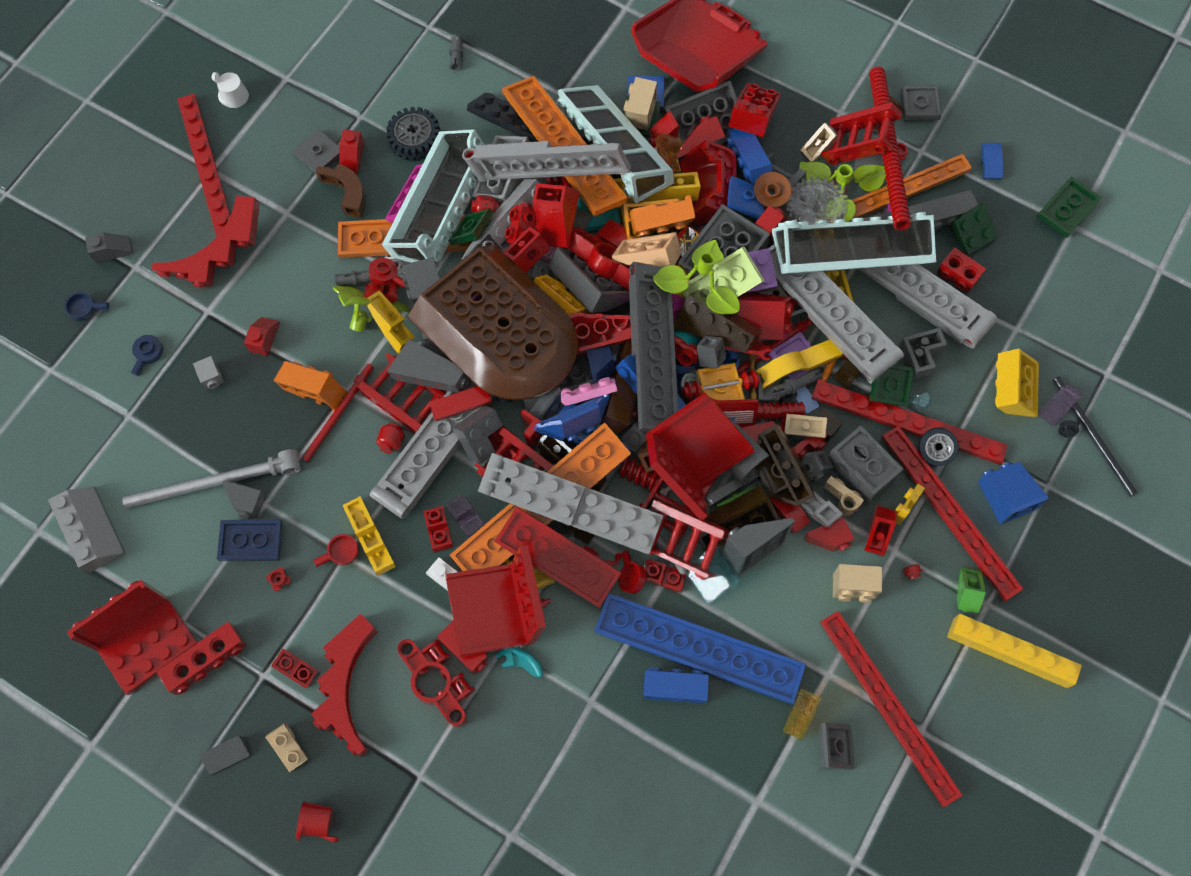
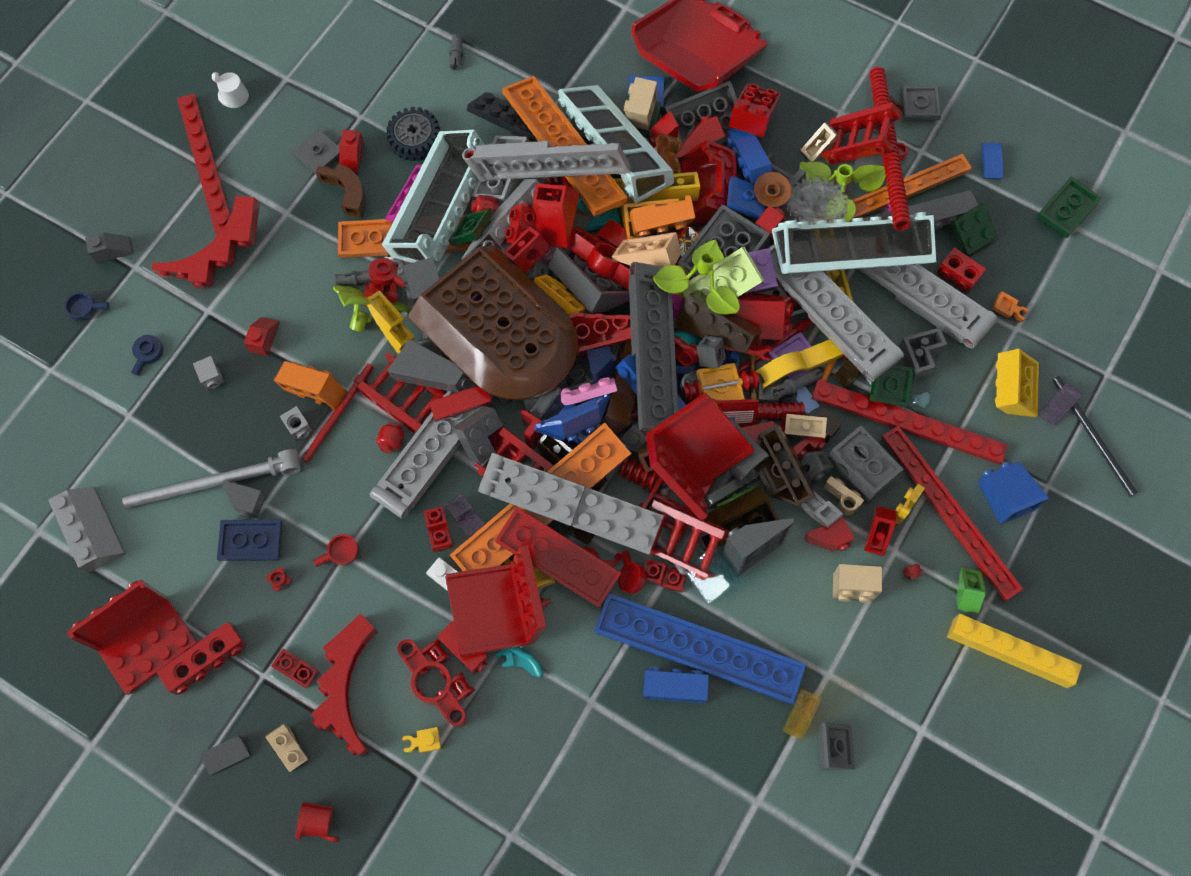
(292, 417): none -> light grey brick
(368, 536): yellow slope -> none
(426, 740): none -> yellow plate
(791, 511): red slope -> none
(891, 709): red plate -> none
(942, 456): wheel -> none
(1007, 306): none -> orange plate
(1068, 428): black plate -> none

